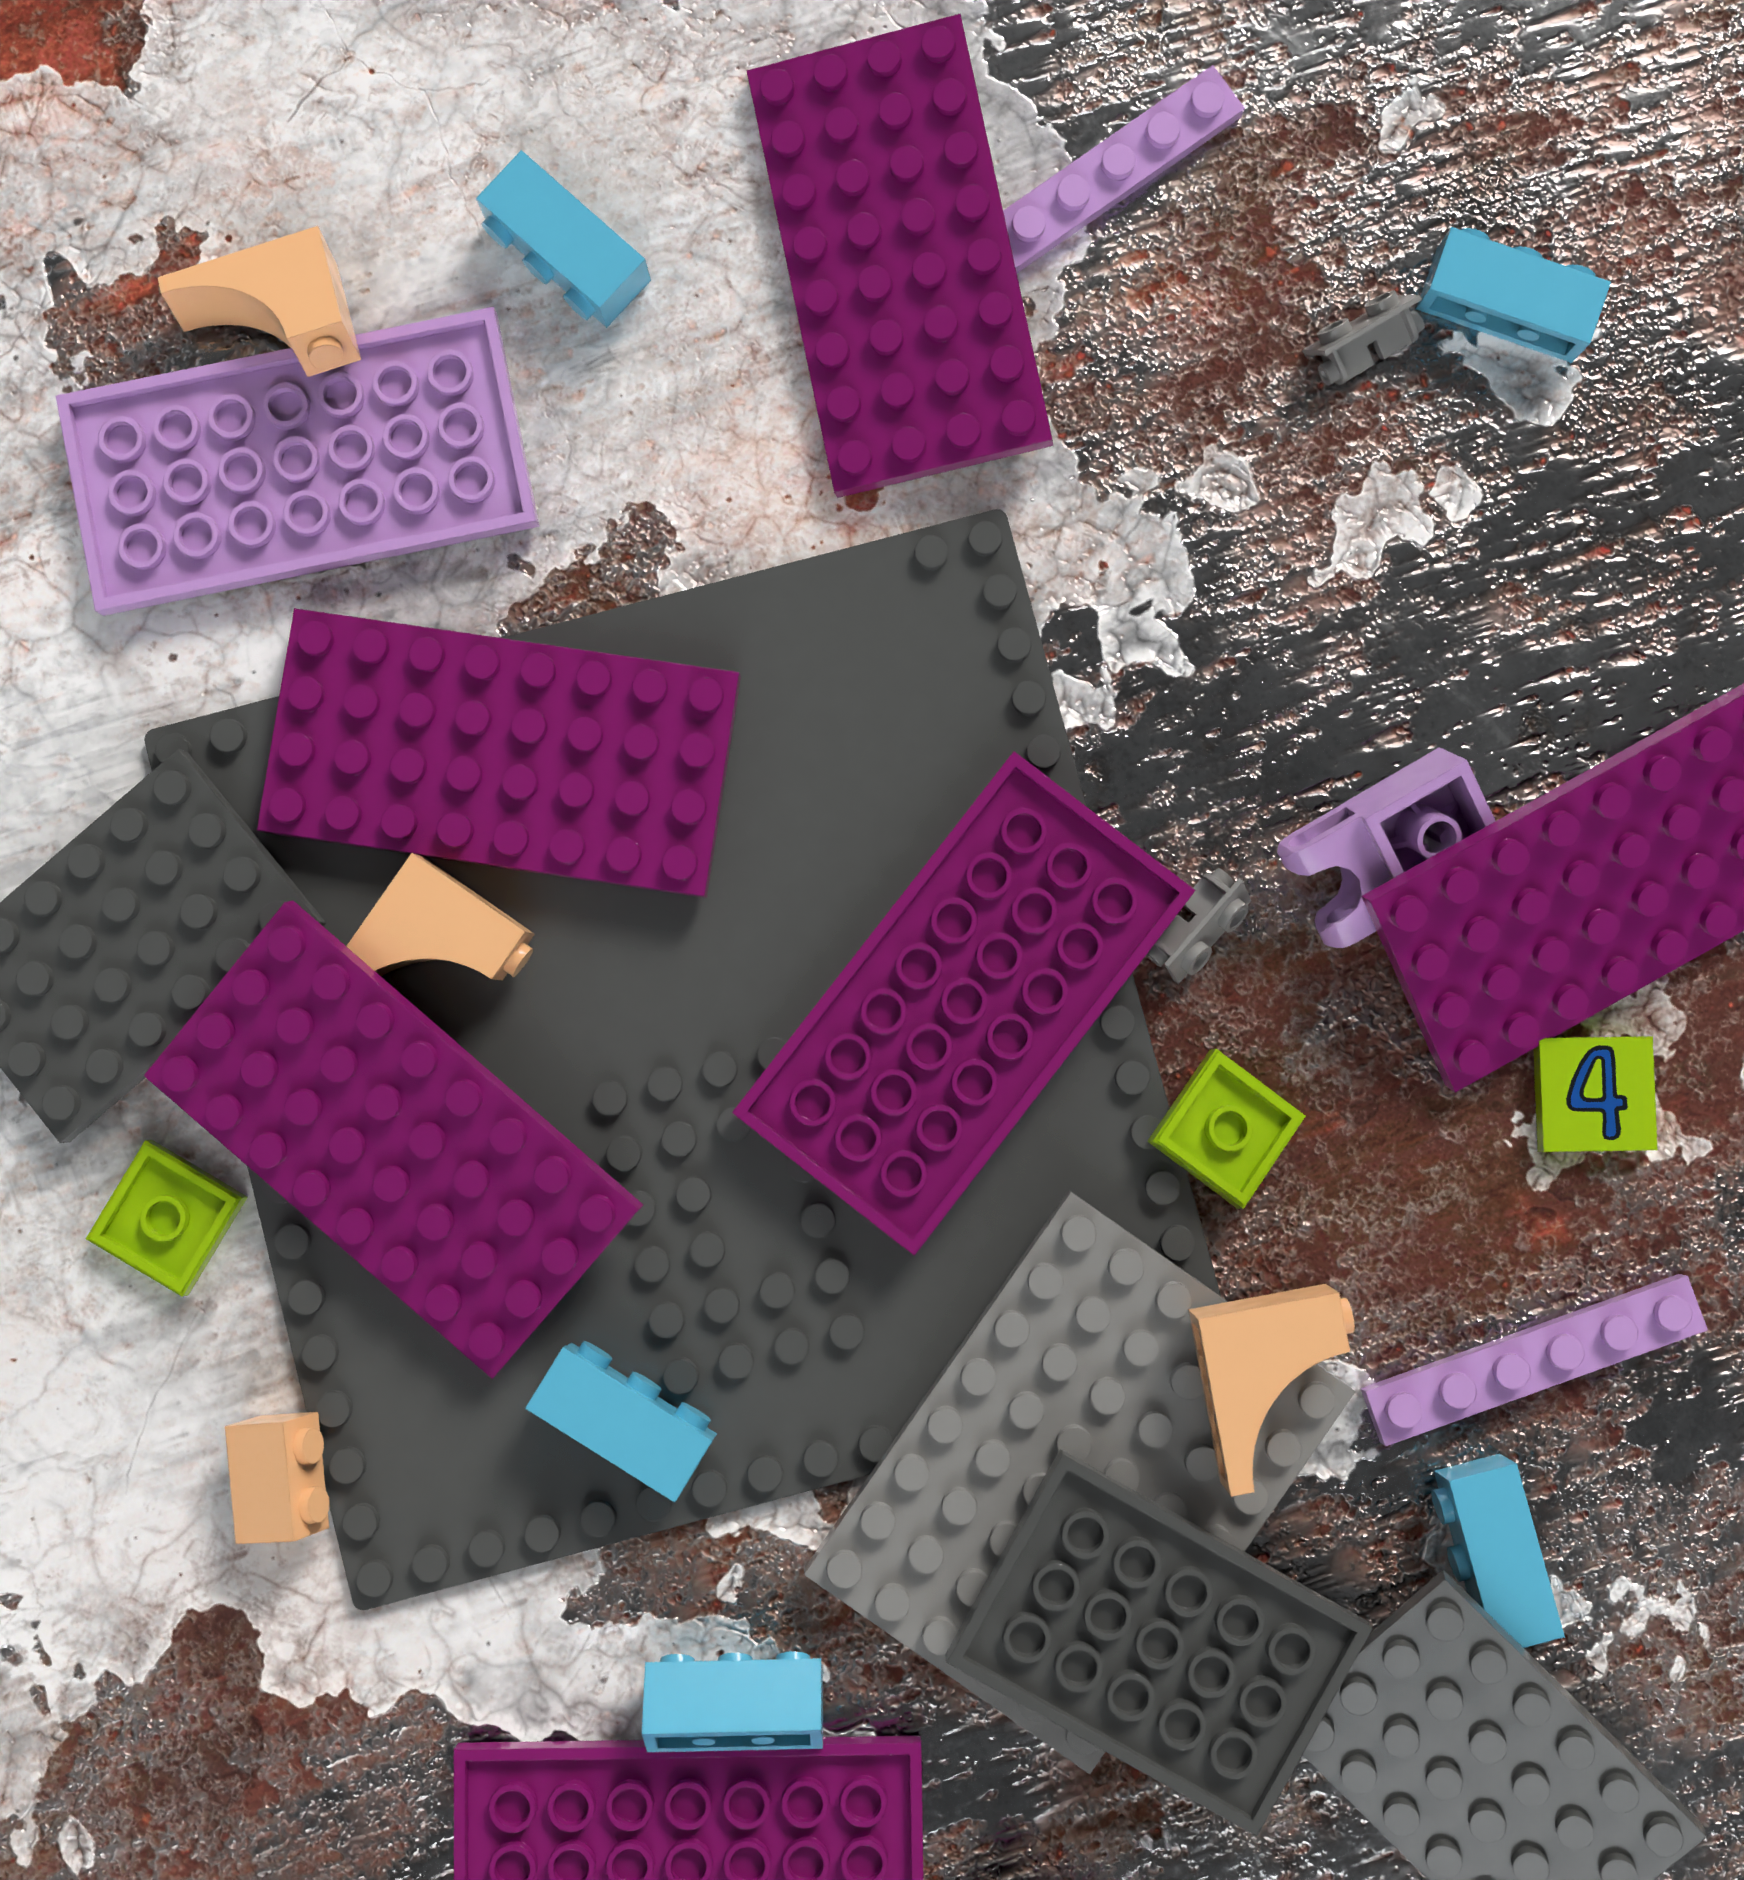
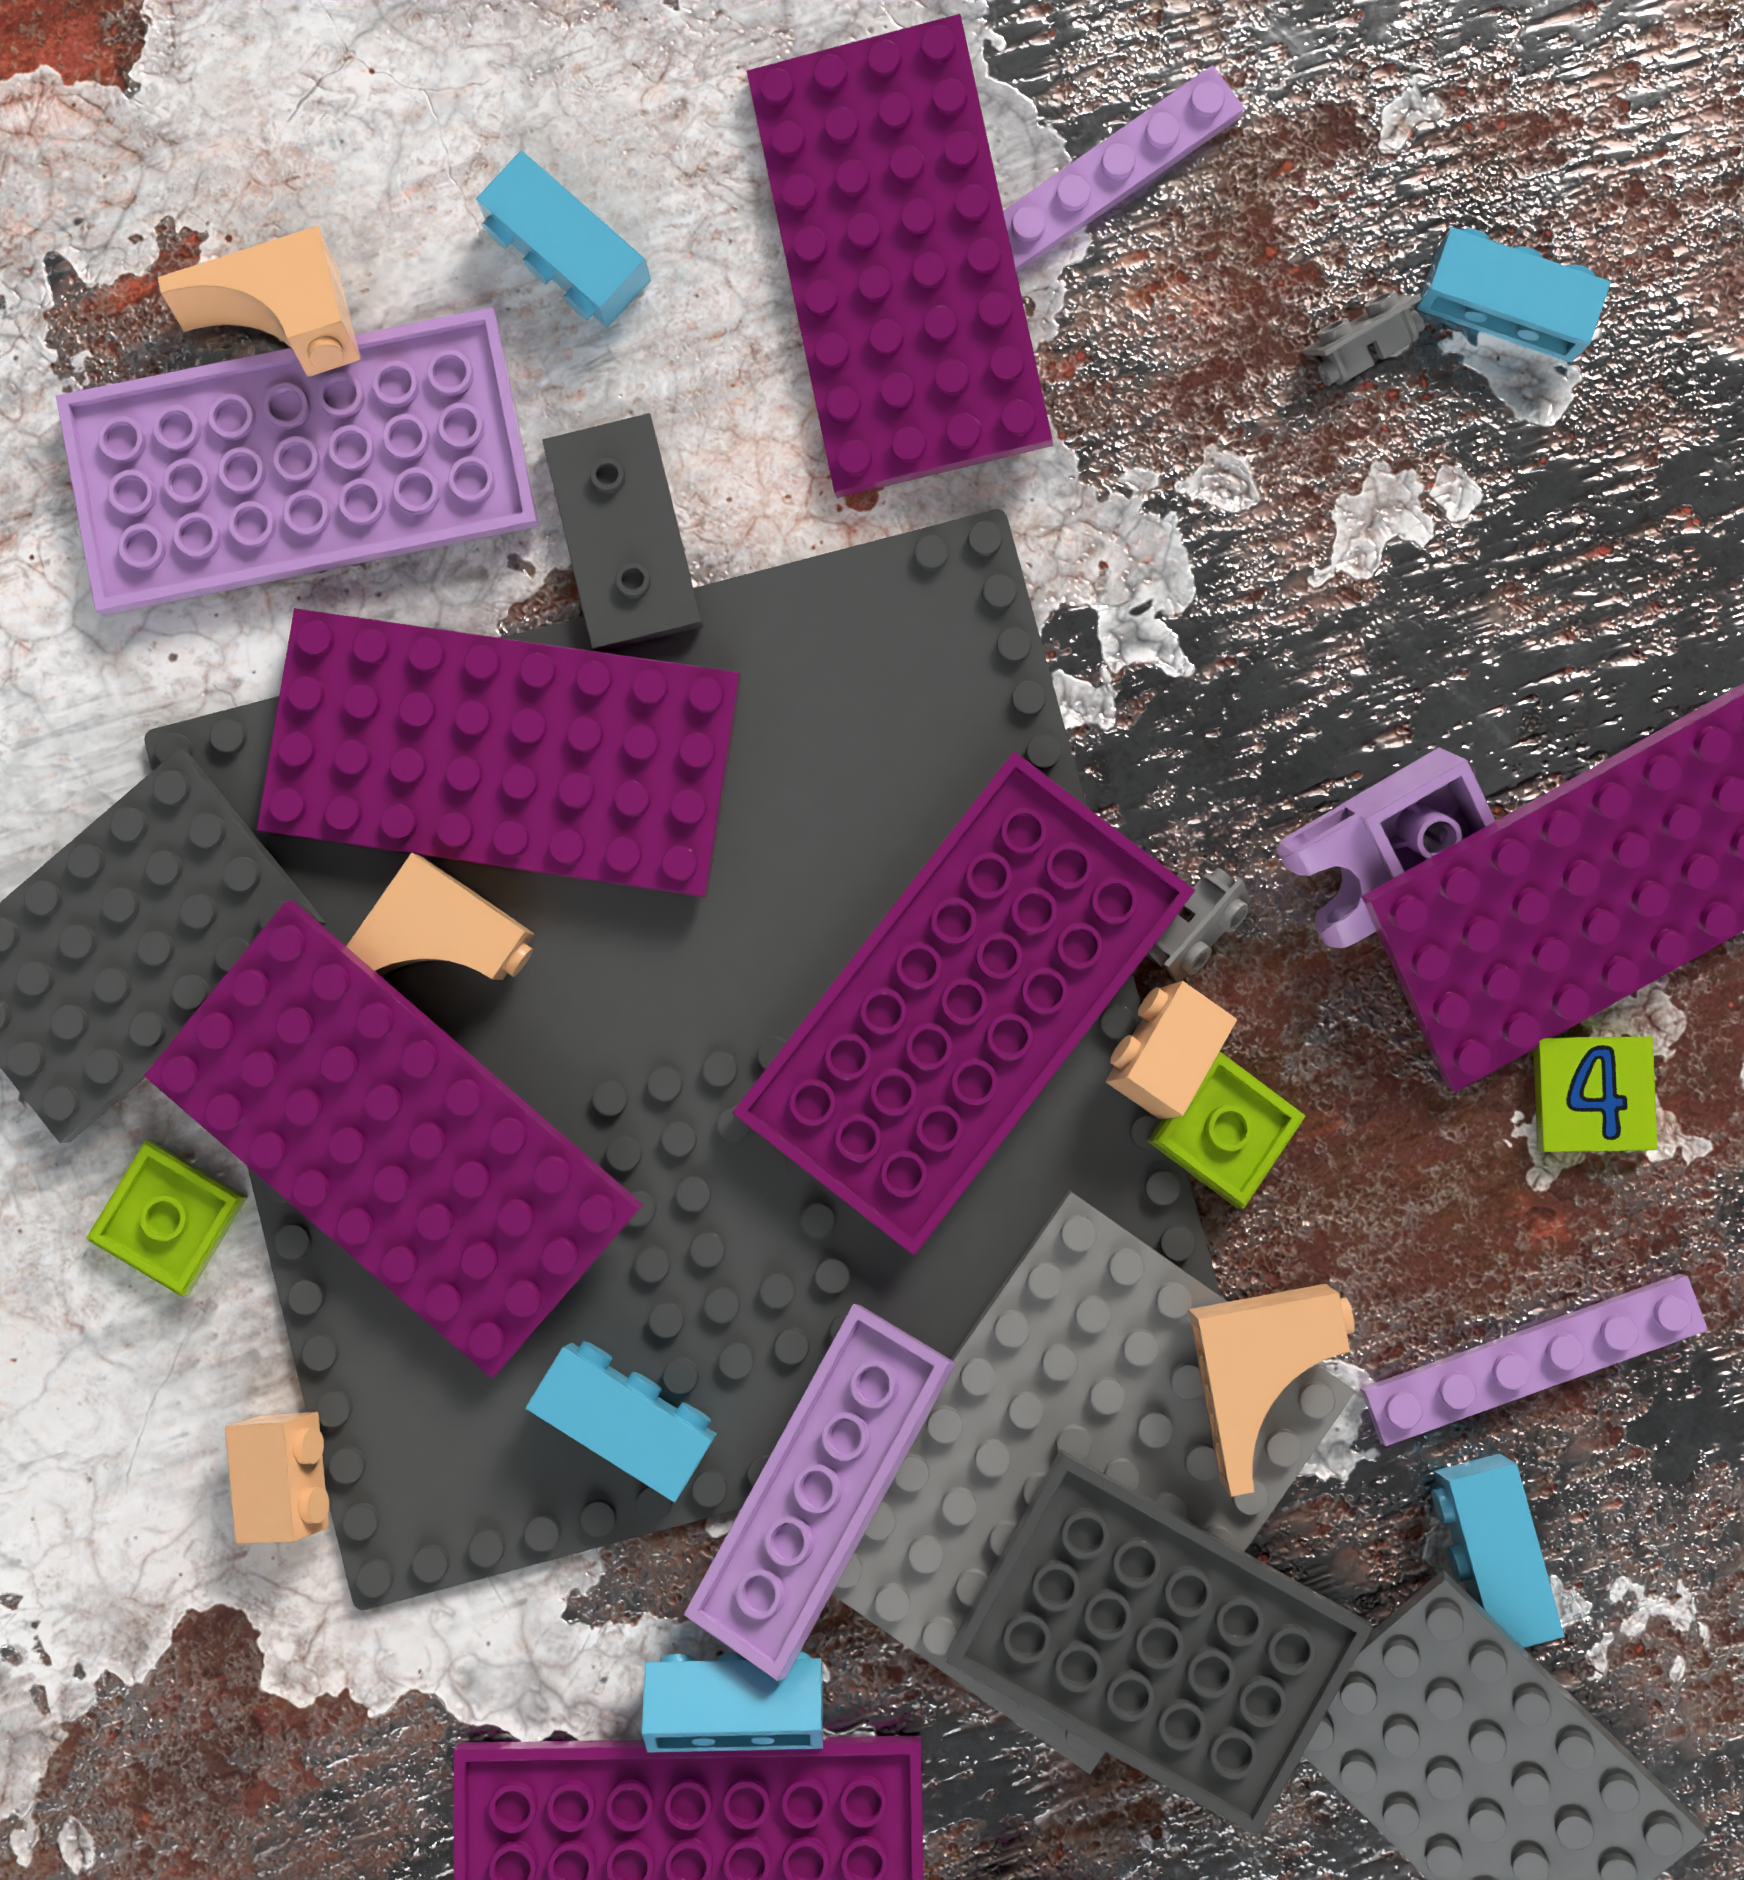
(622, 533): none -> dark grey plate
(819, 1491): none -> lavender plate
(1170, 1049): none -> light nougat brick

